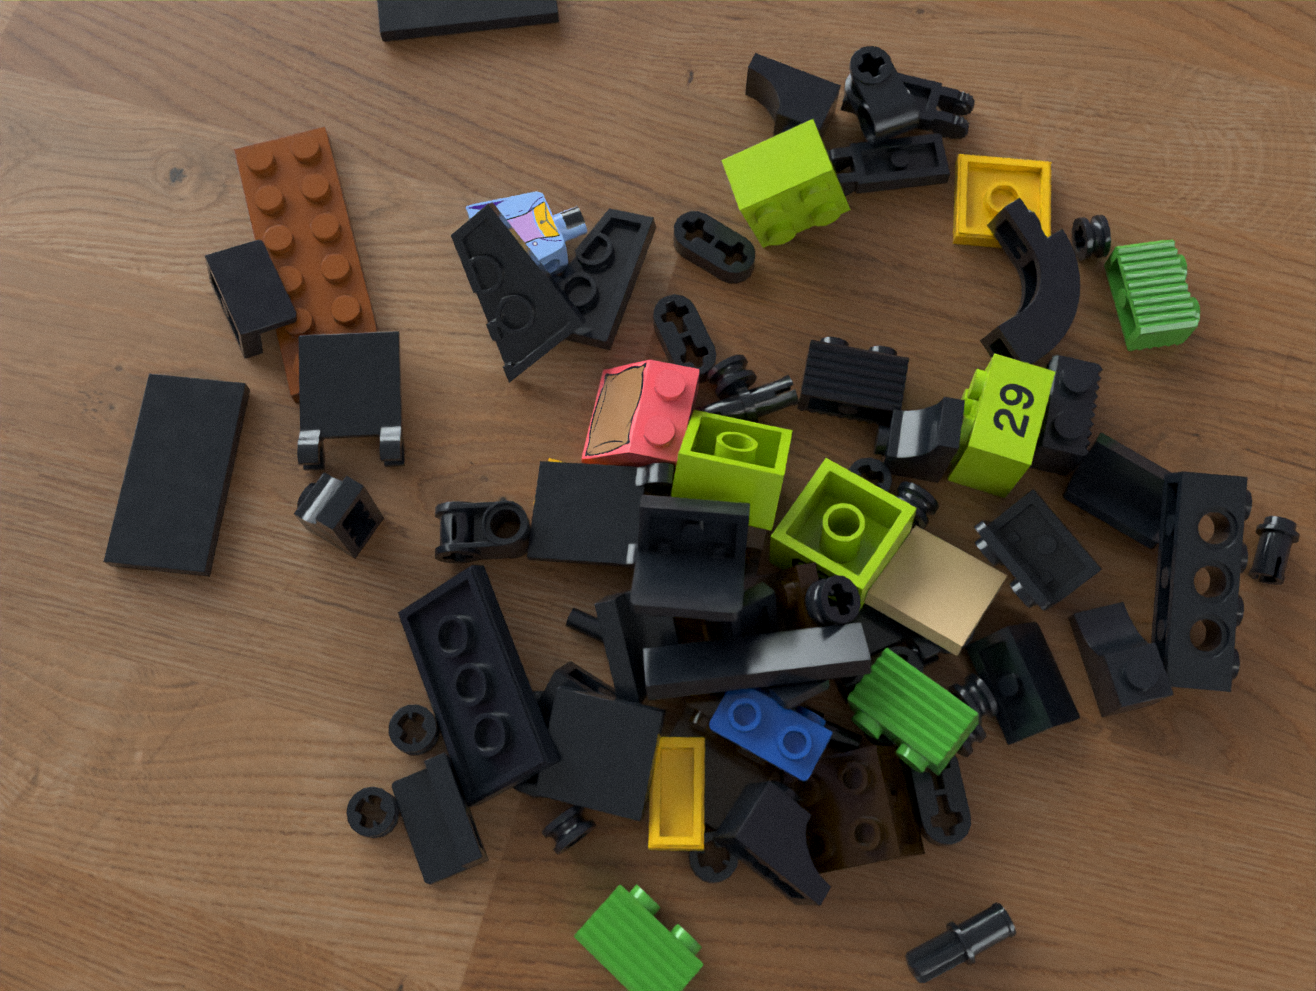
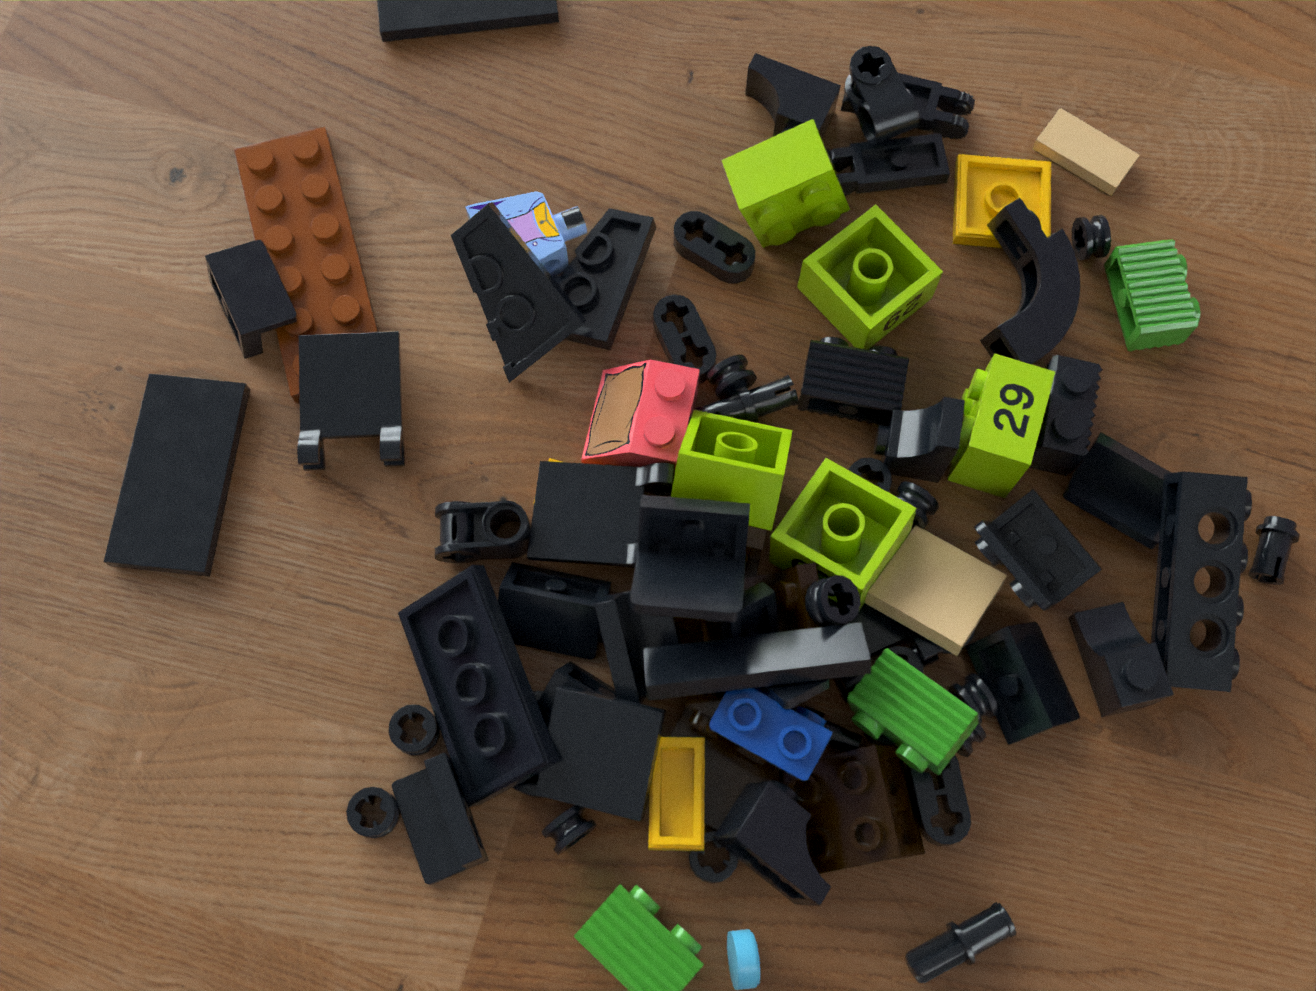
(339, 513): black arch -> none
(552, 609): none -> black panel
(743, 959): none -> medium azure tile
(868, 278): none -> lime brick
(1085, 151): none -> tan tile

